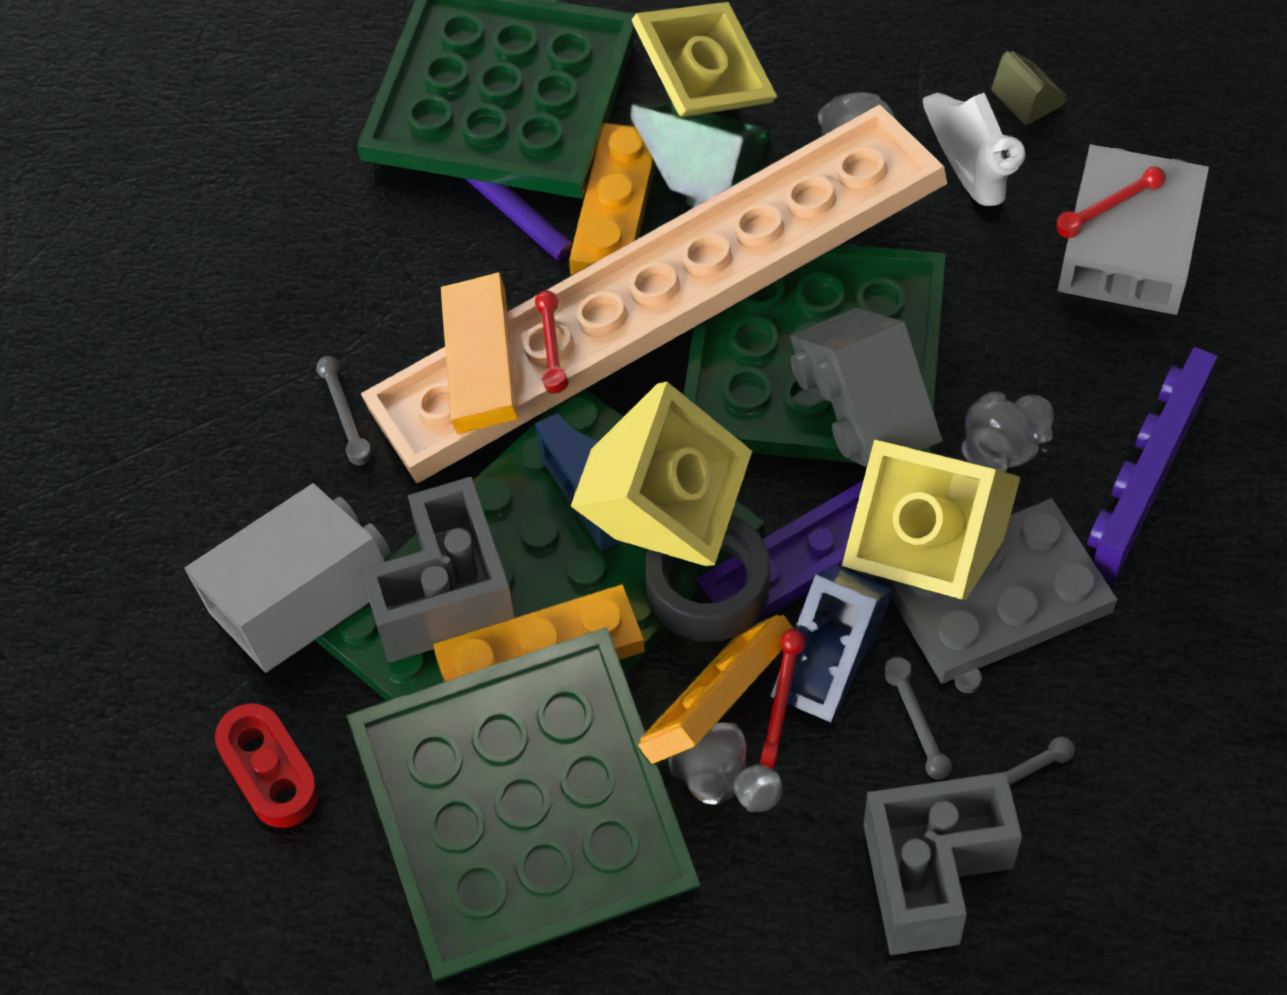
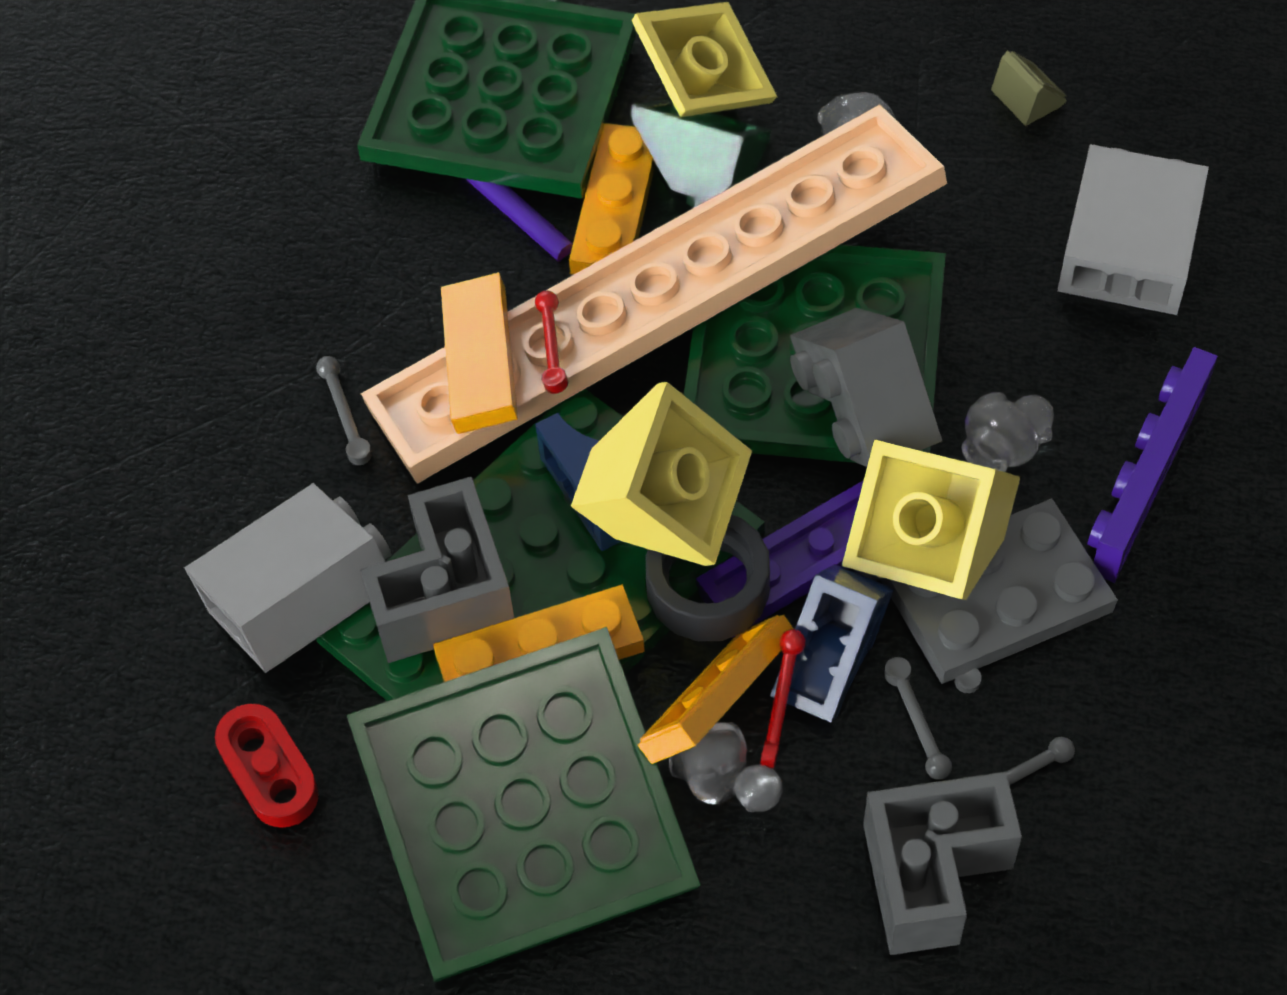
(975, 145): white arm -> none
(1070, 223): red hinge -> none

